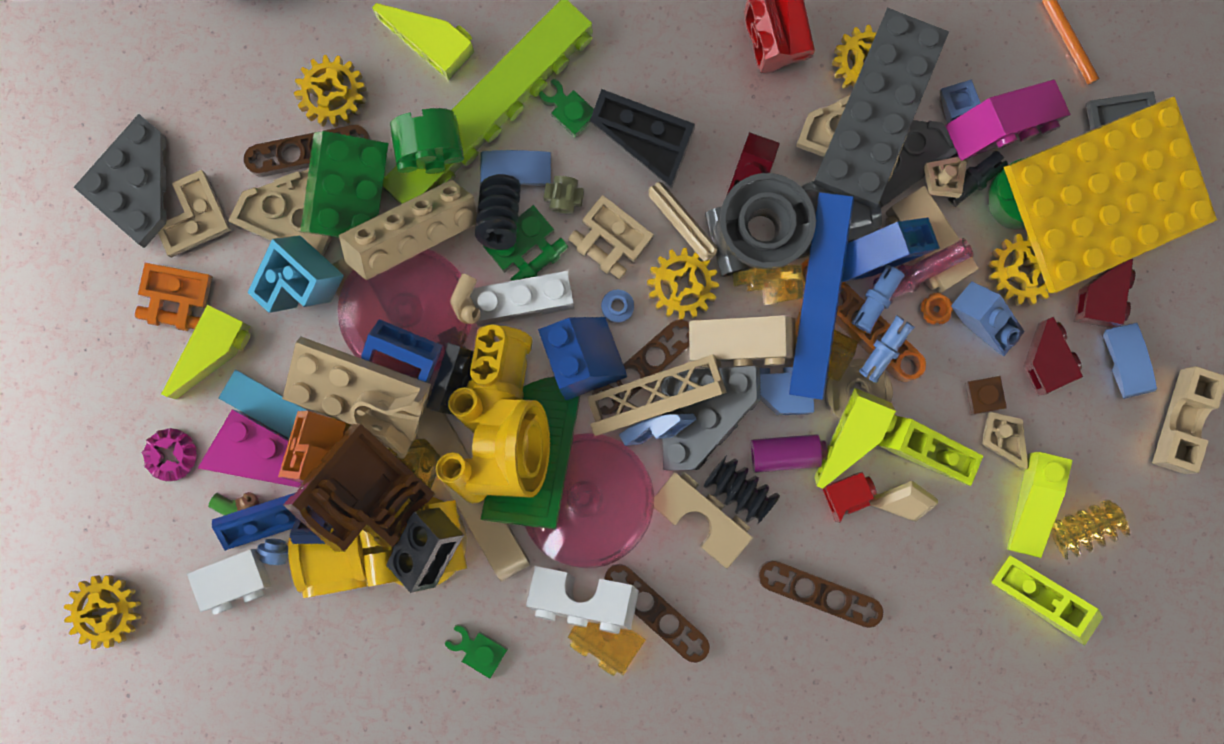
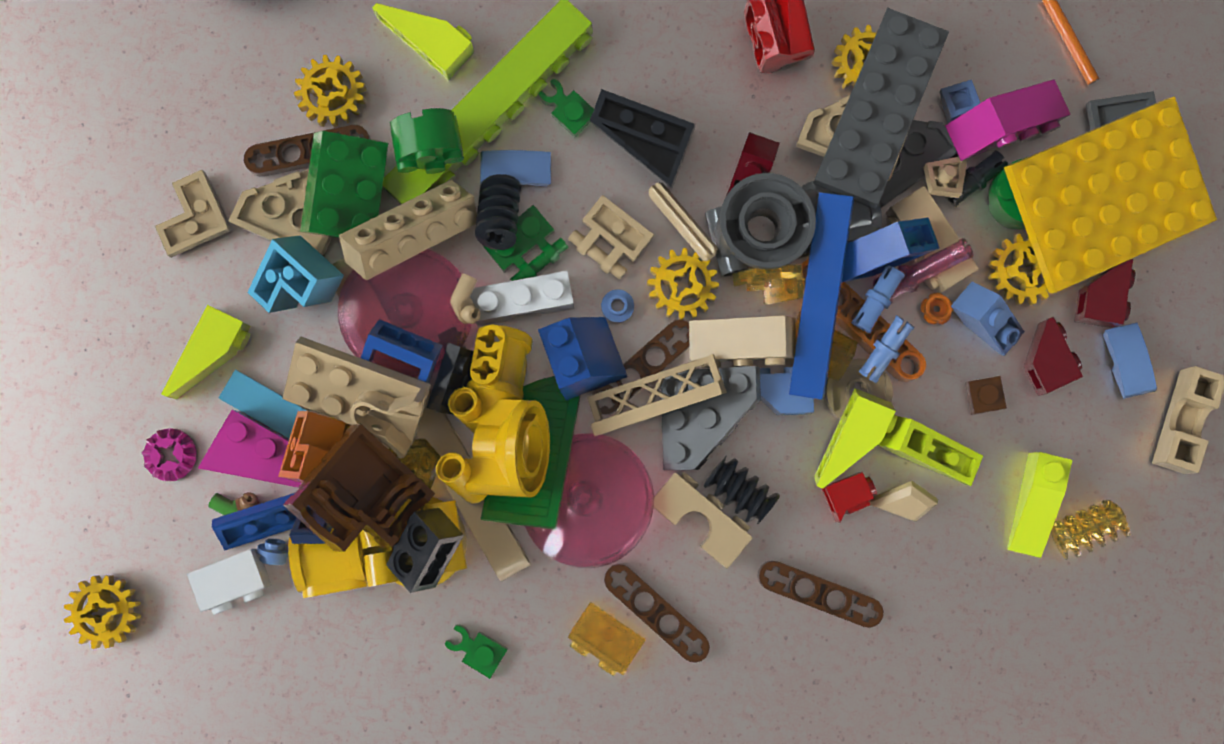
(130, 181): dark grey plate -> none
(175, 286): orange plate -> none
(563, 194): olive gear -> none
(610, 606): white arch -> none
(659, 427): medium blue slope -> none
(787, 453): magenta brick -> none
(1006, 438): tan piece -> none
(1048, 600): neon yellow slope -> none

